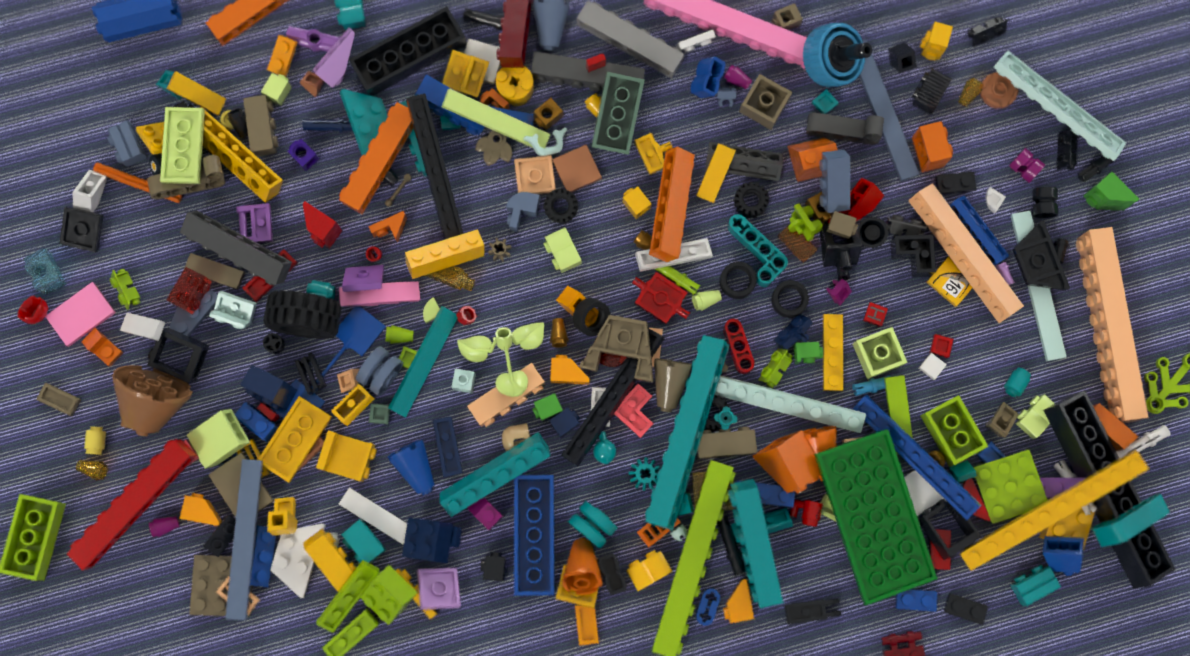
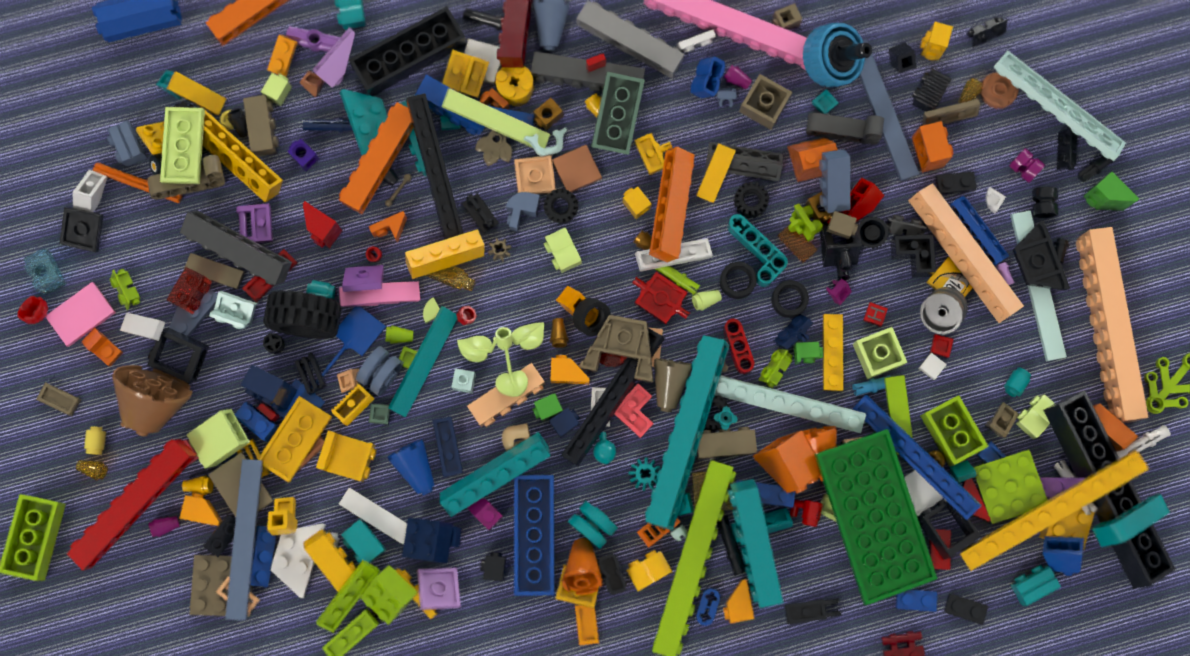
(200, 485): none -> yellow cone
(480, 212): none -> black hinge
(939, 320): none -> wheel
(952, 113): none -> dark tan tile

